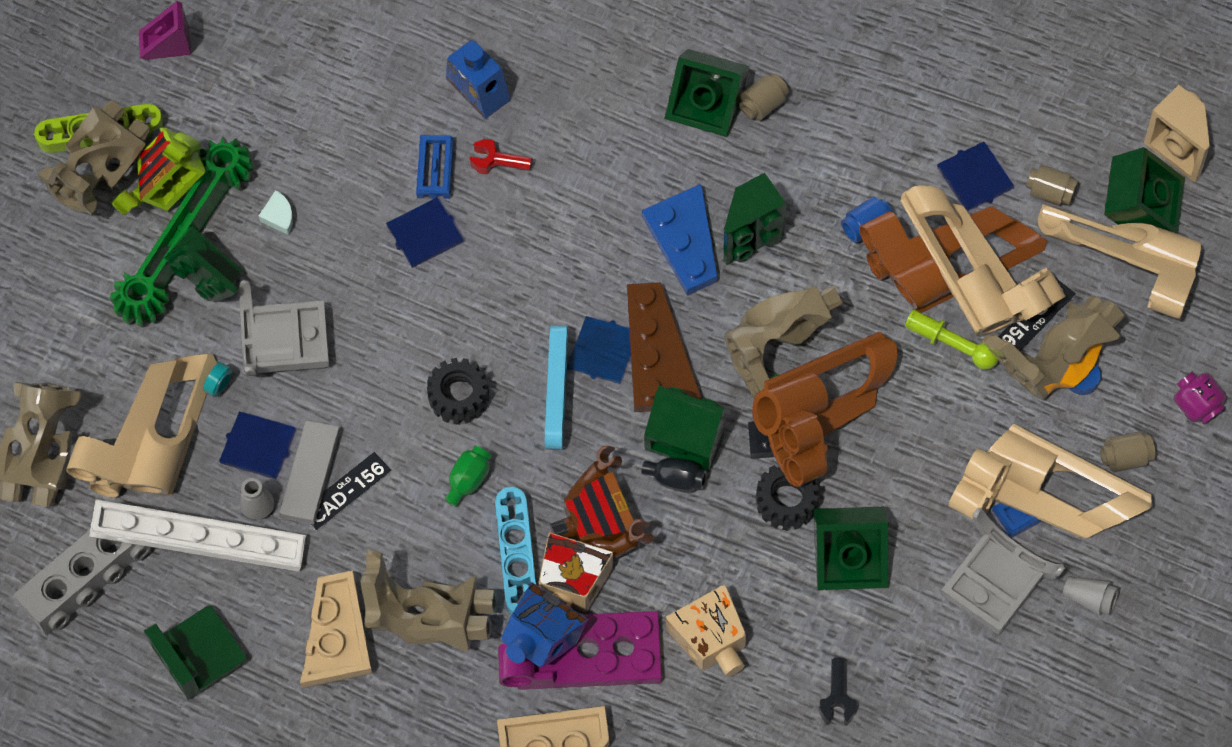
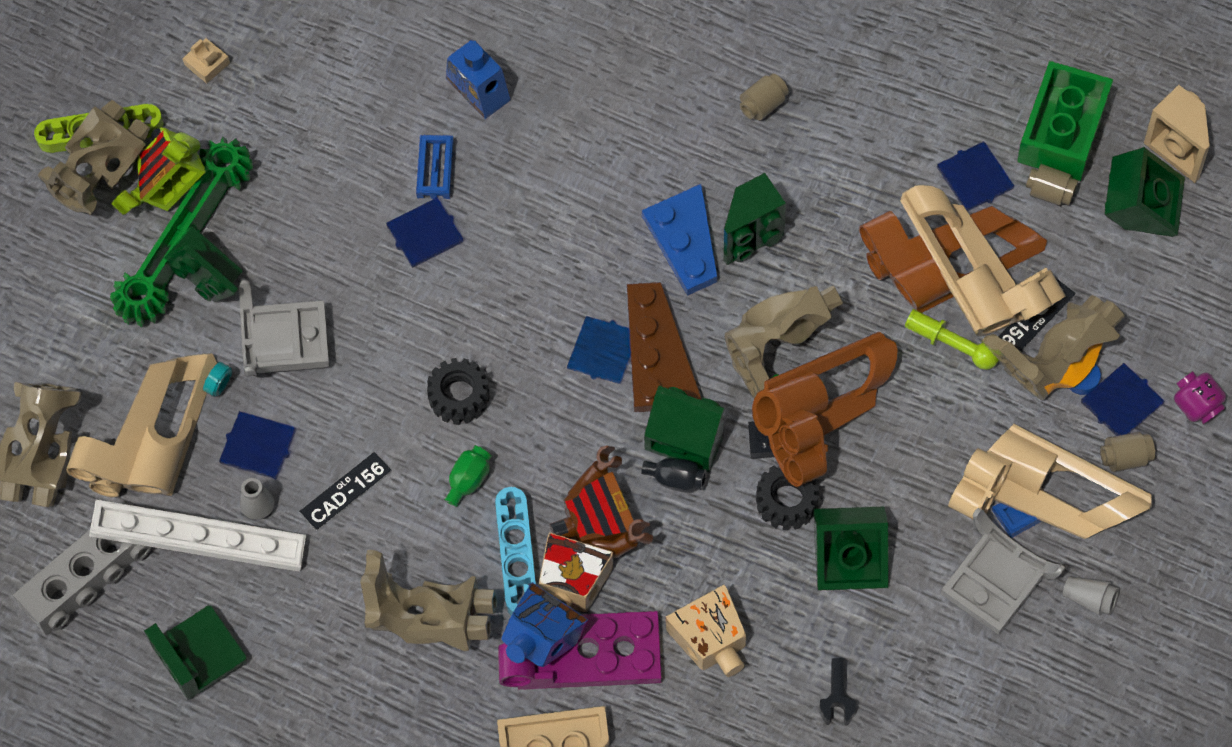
(166, 35): magenta slope -> none
(206, 60): none -> tan tile
(277, 213): light aqua tile -> none
(309, 472): light grey tile -> none
(337, 633): tan wing -> none
(495, 158): red bar -> none
(556, 387): medium azure beam -> none
(706, 92): dark green slope -> none
(861, 214): blue brick -> none
(1065, 119): none -> green brick
(1122, 401): none -> clear blue piece
(1155, 250): tan panel -> none

